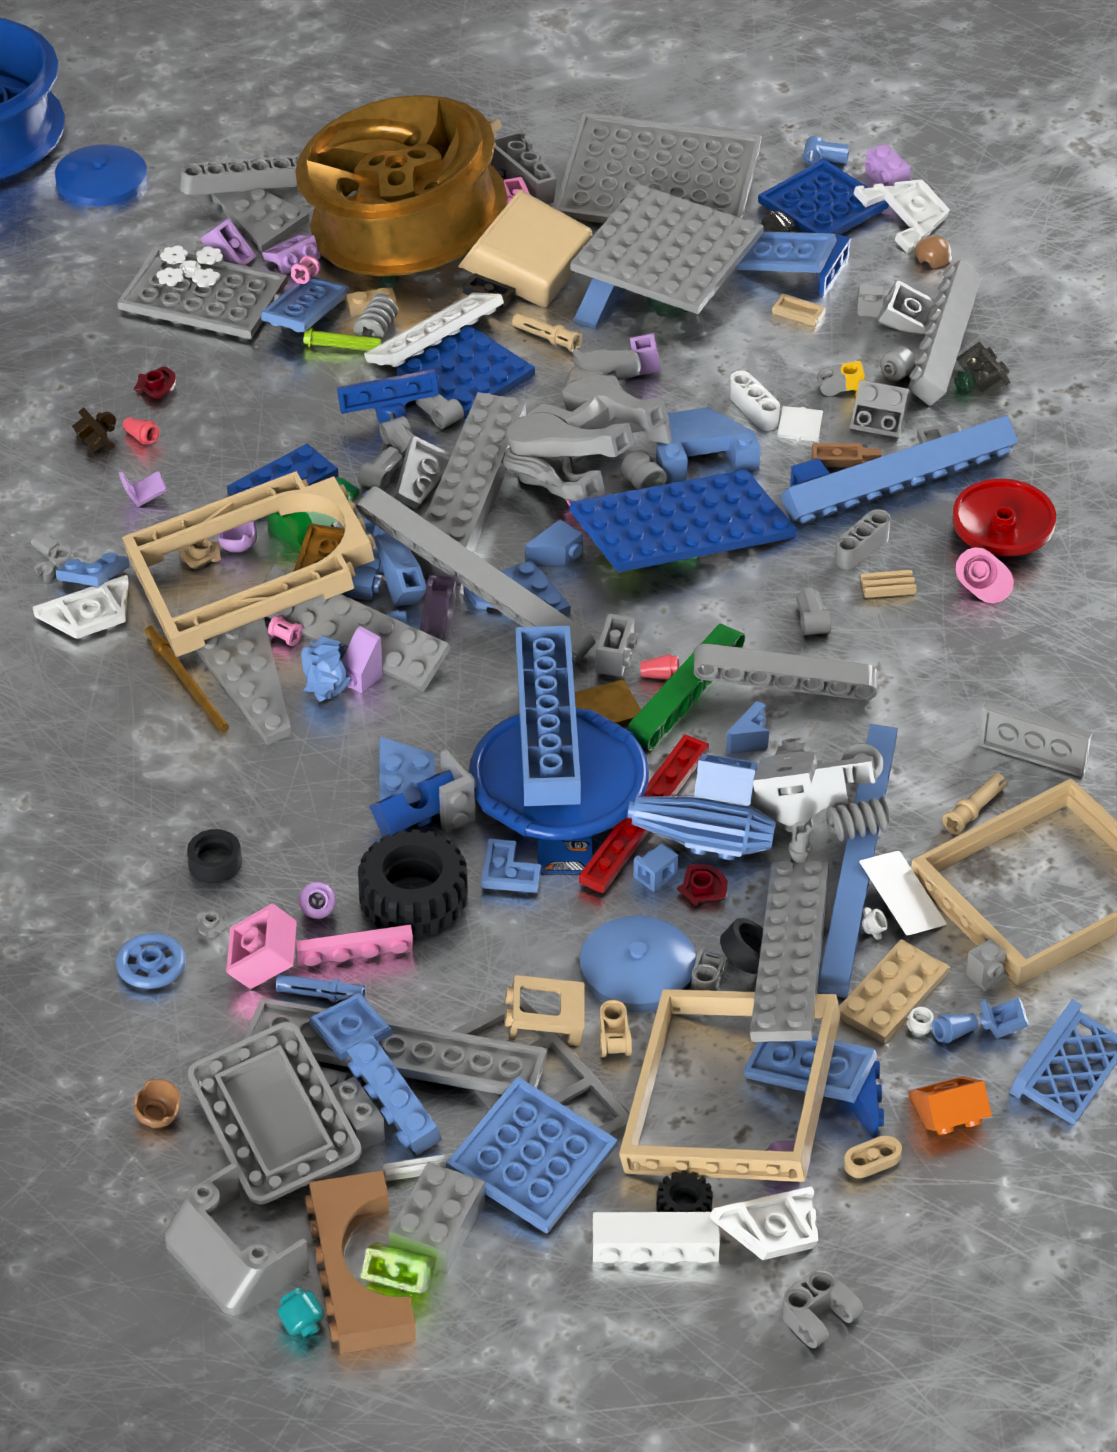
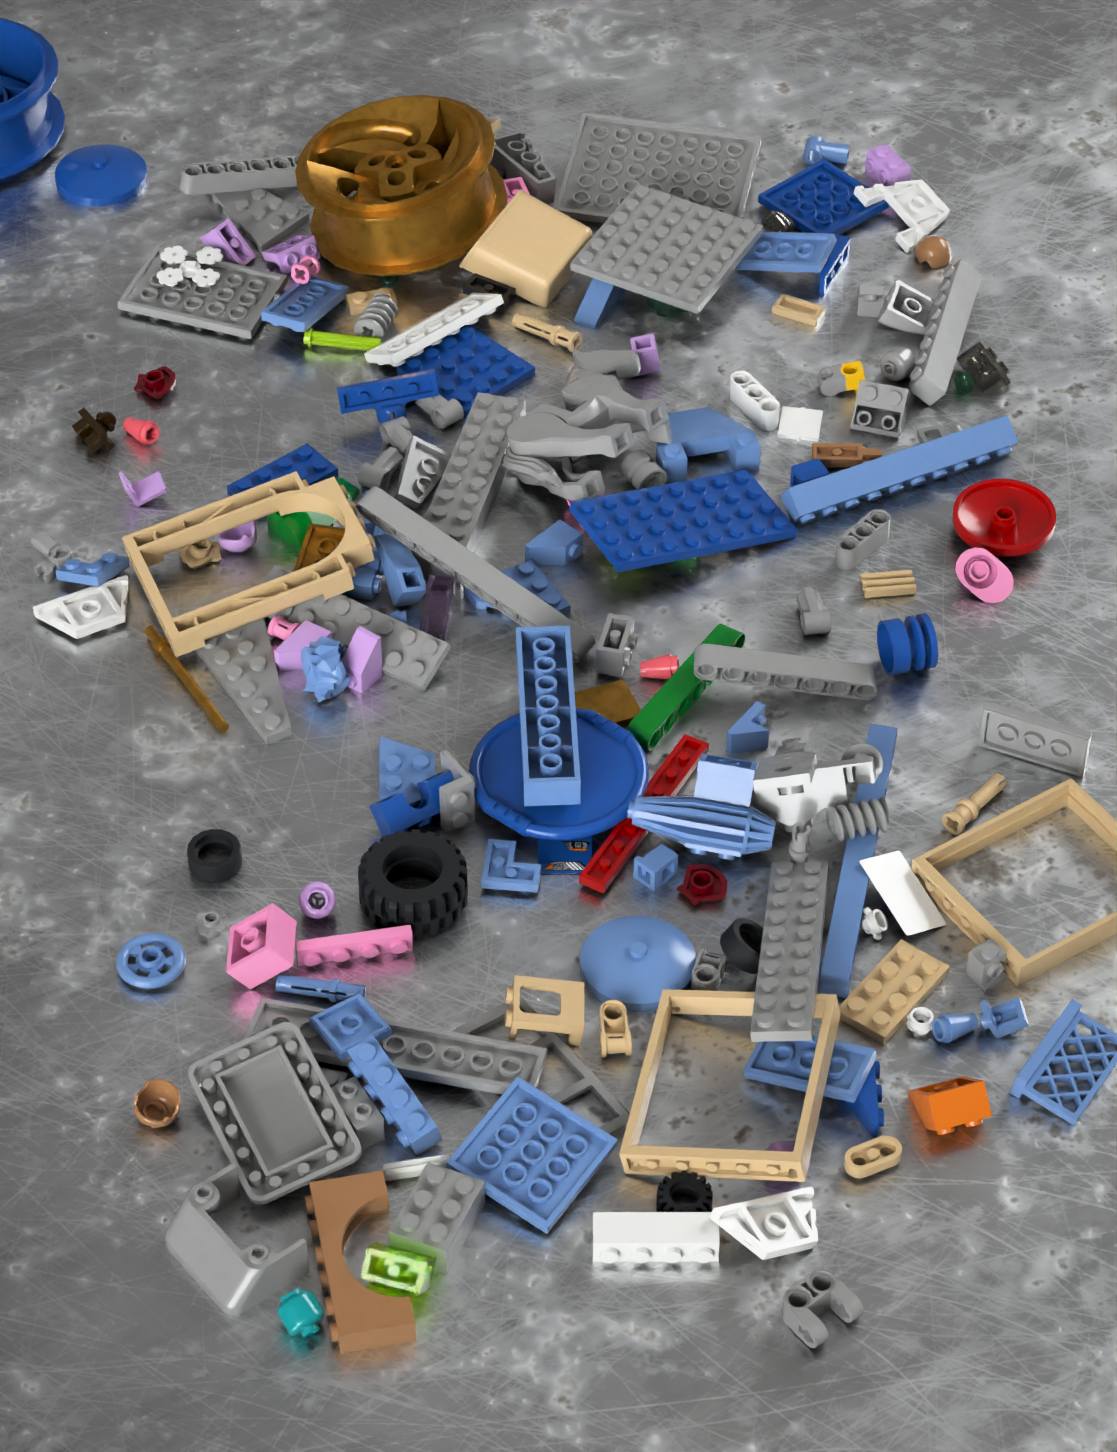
(289, 652): none -> lavender slope
(907, 644): none -> blue wheel

